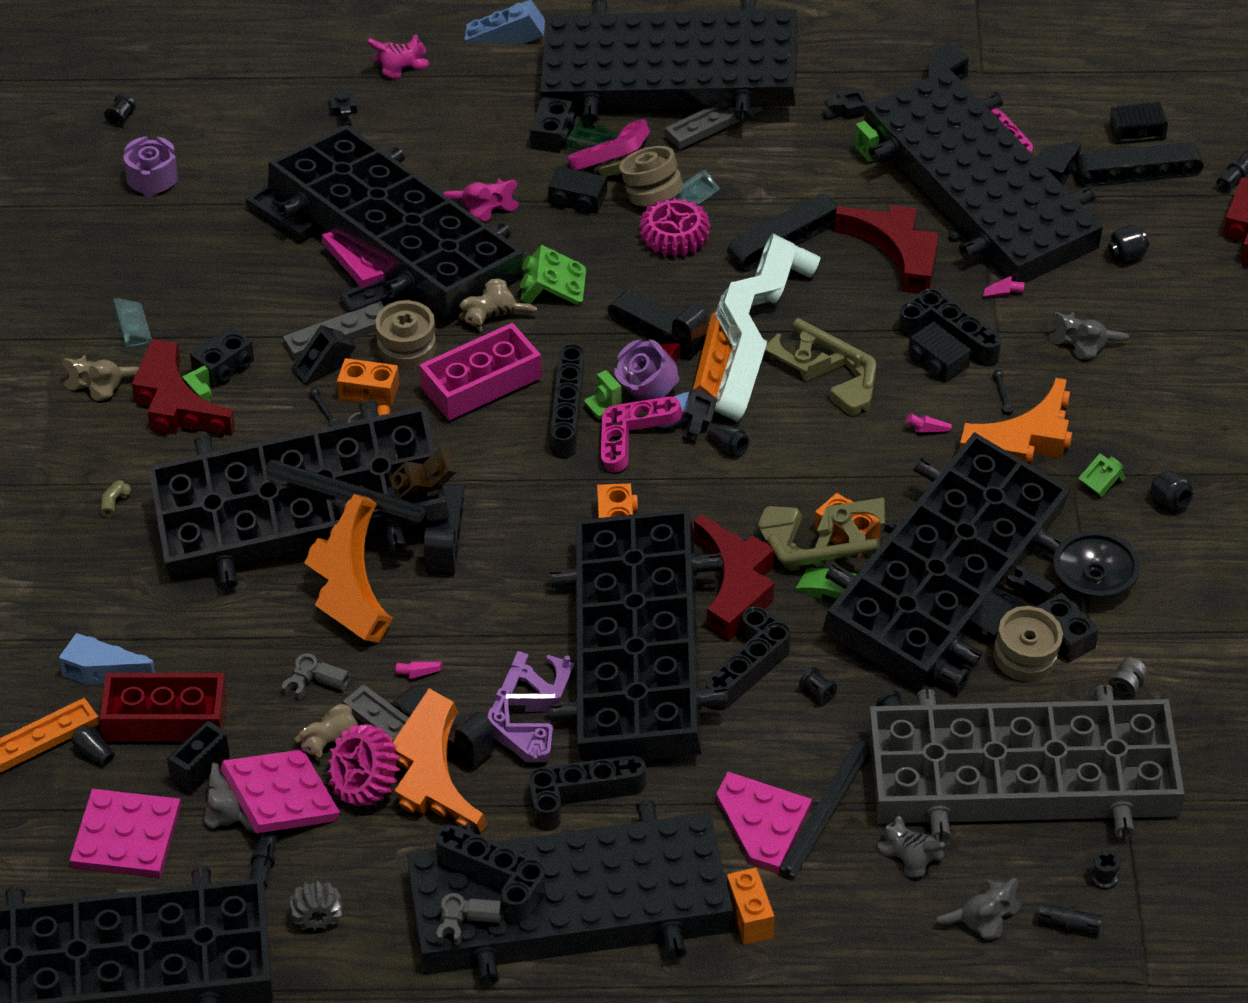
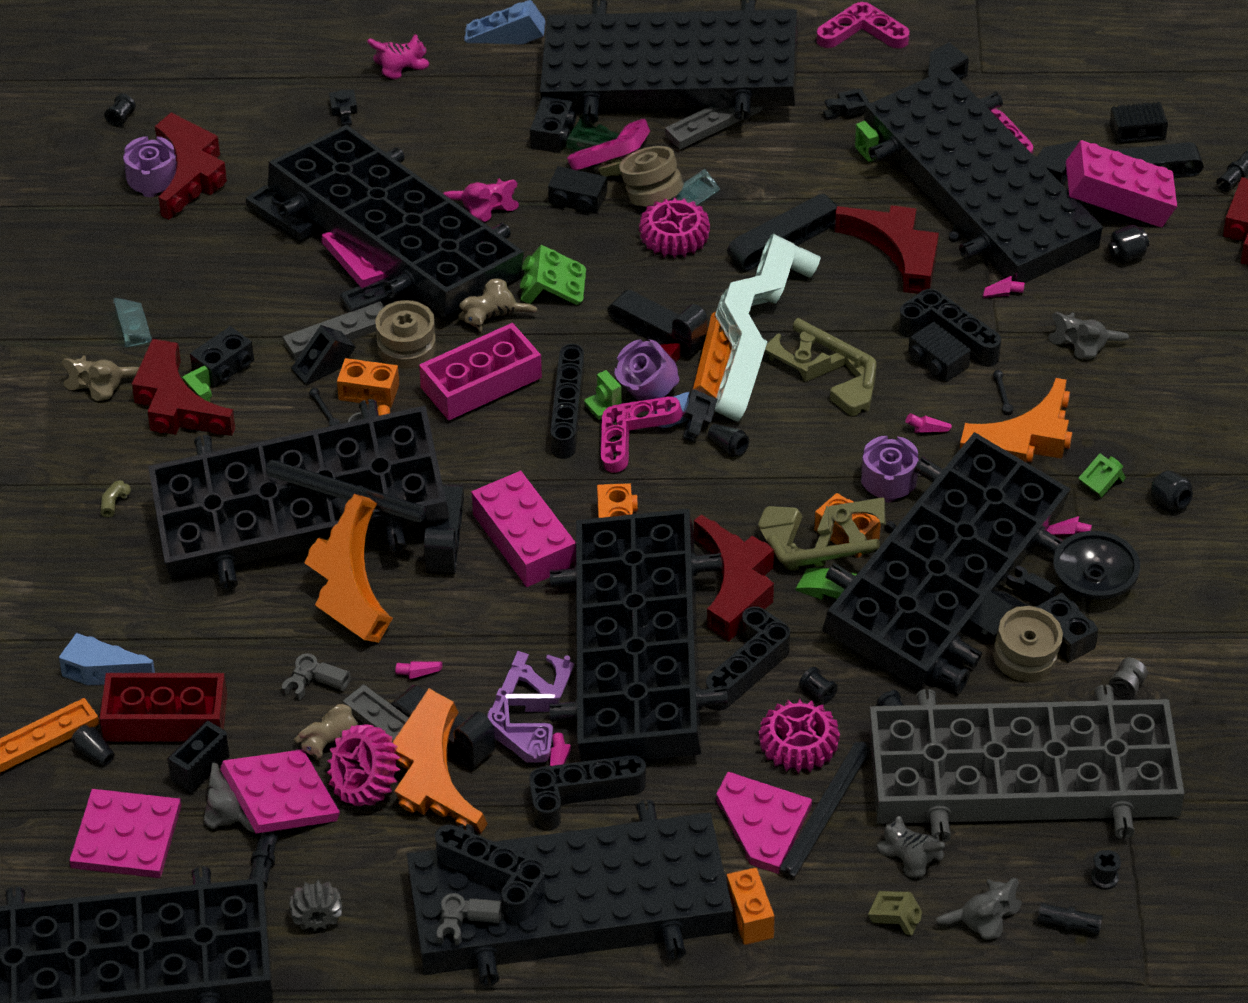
(196, 163): none -> dark red arch
(418, 479): dark brown slope -> none
(523, 528): none -> dark pink brick
(560, 751): none -> dark pink bar
(797, 727): none -> dark pink gear
(862, 16): none -> dark pink beam
(889, 467): none -> medium lavender brick
(896, 909): none -> olive bracket
(1068, 527): none -> dark pink bar
(1121, 183): none -> dark pink brick

